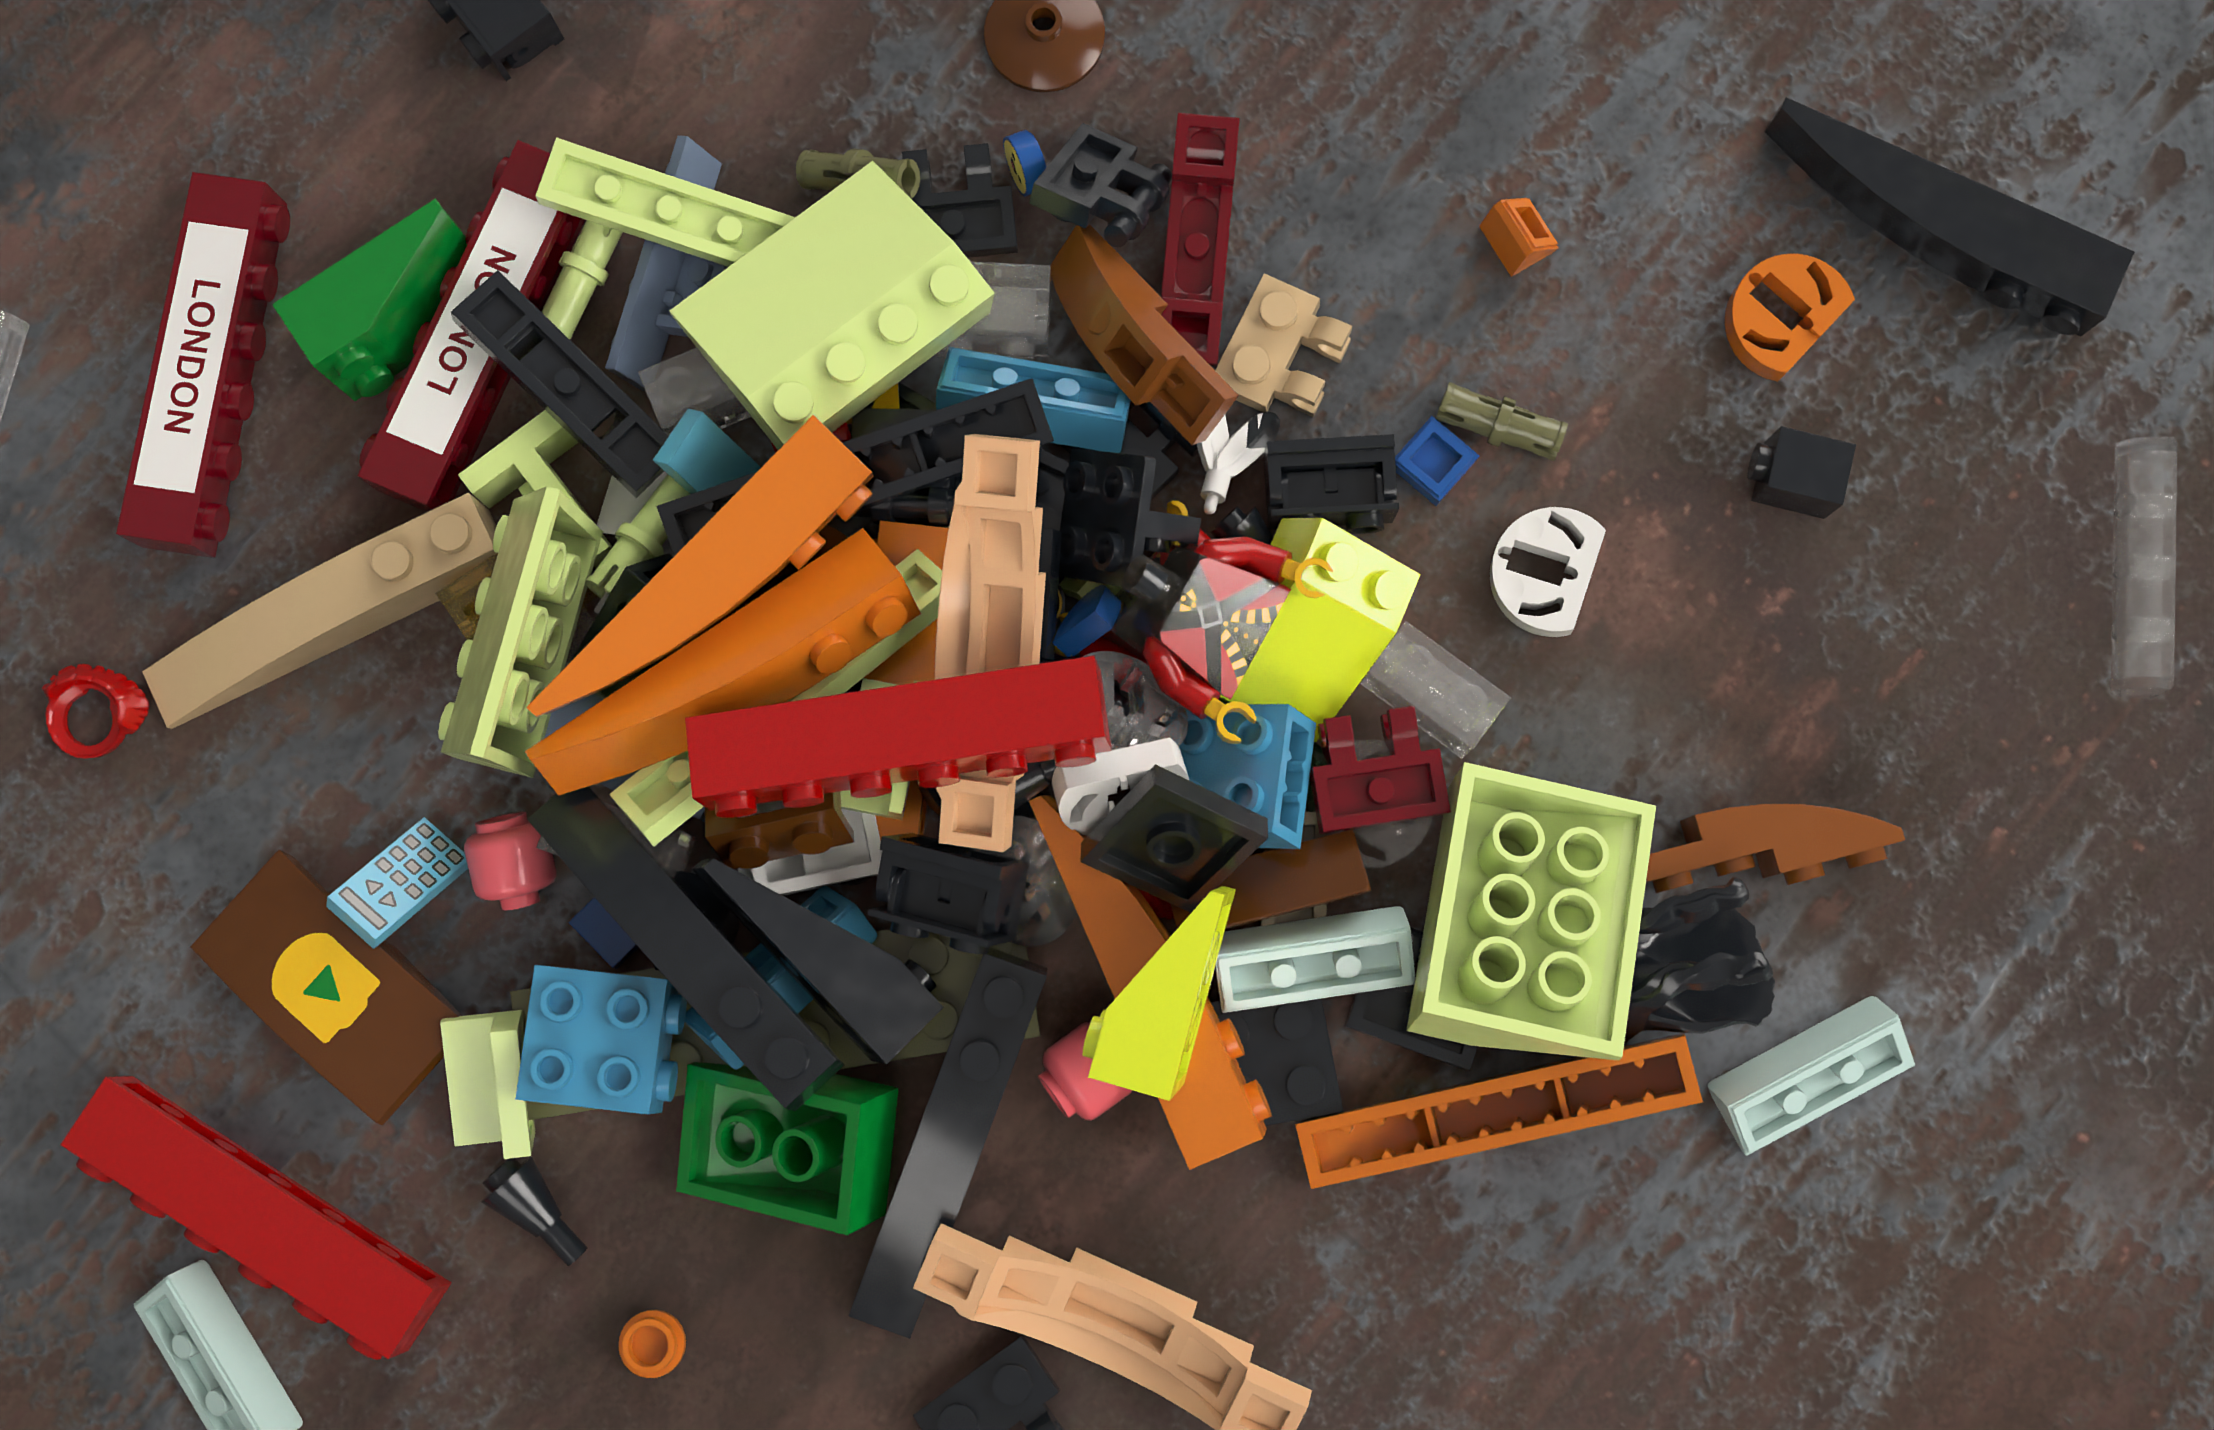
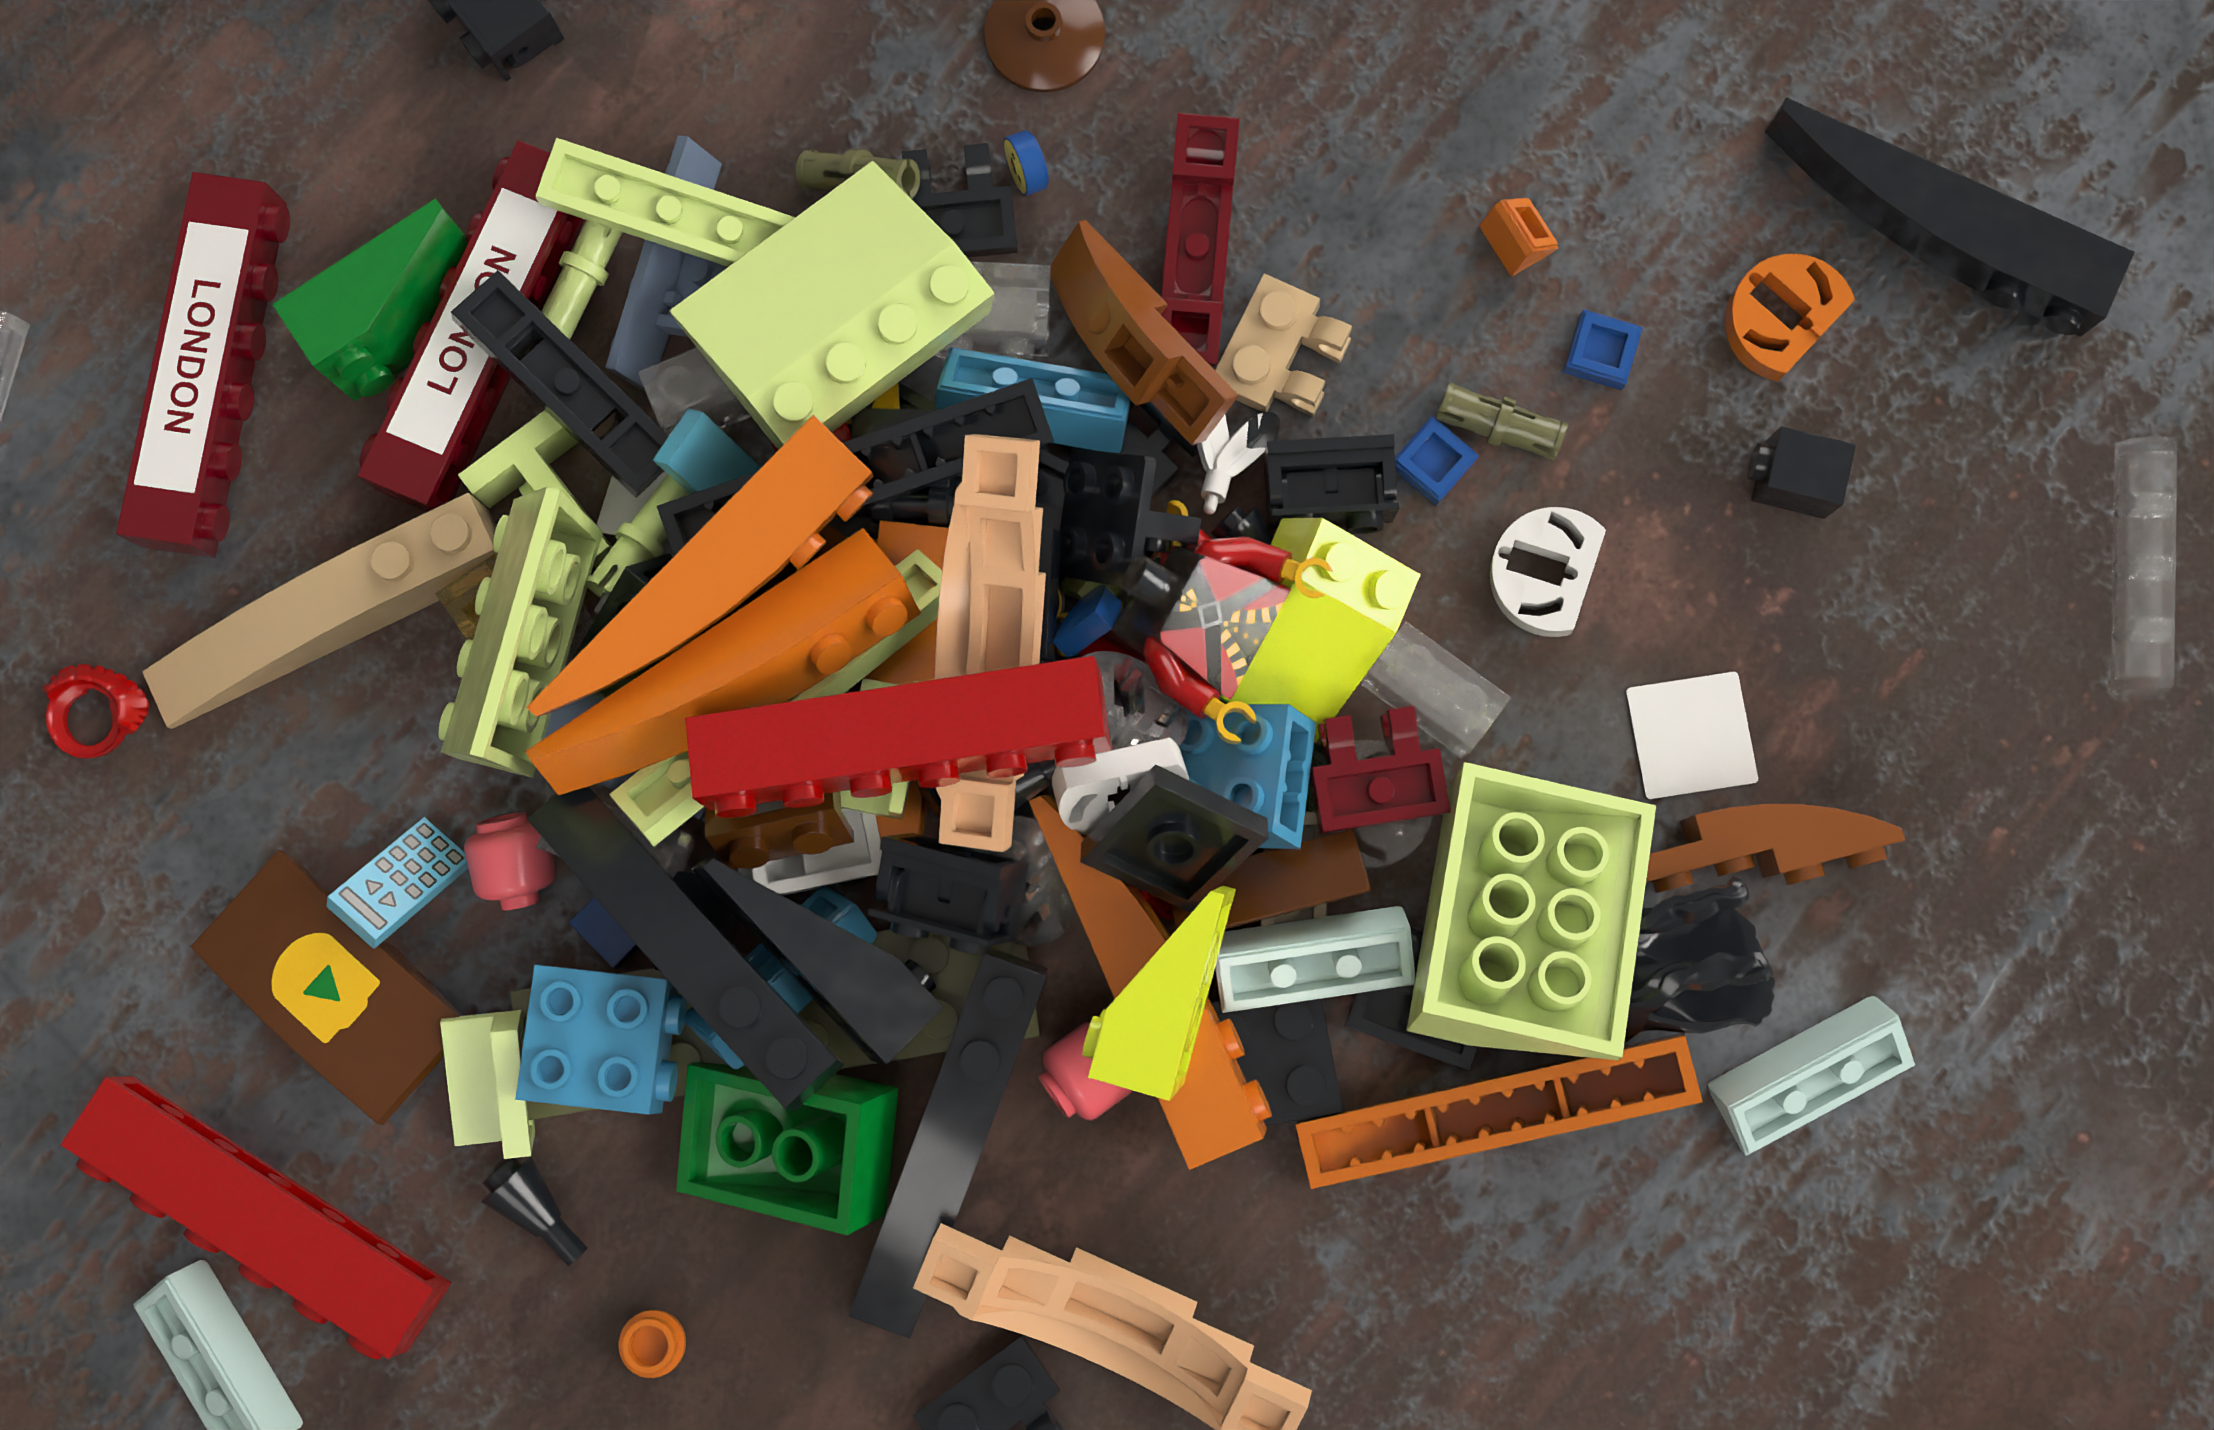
(1084, 182): black plate -> none
(1602, 349): none -> blue tile
(1692, 735): none -> white sticker

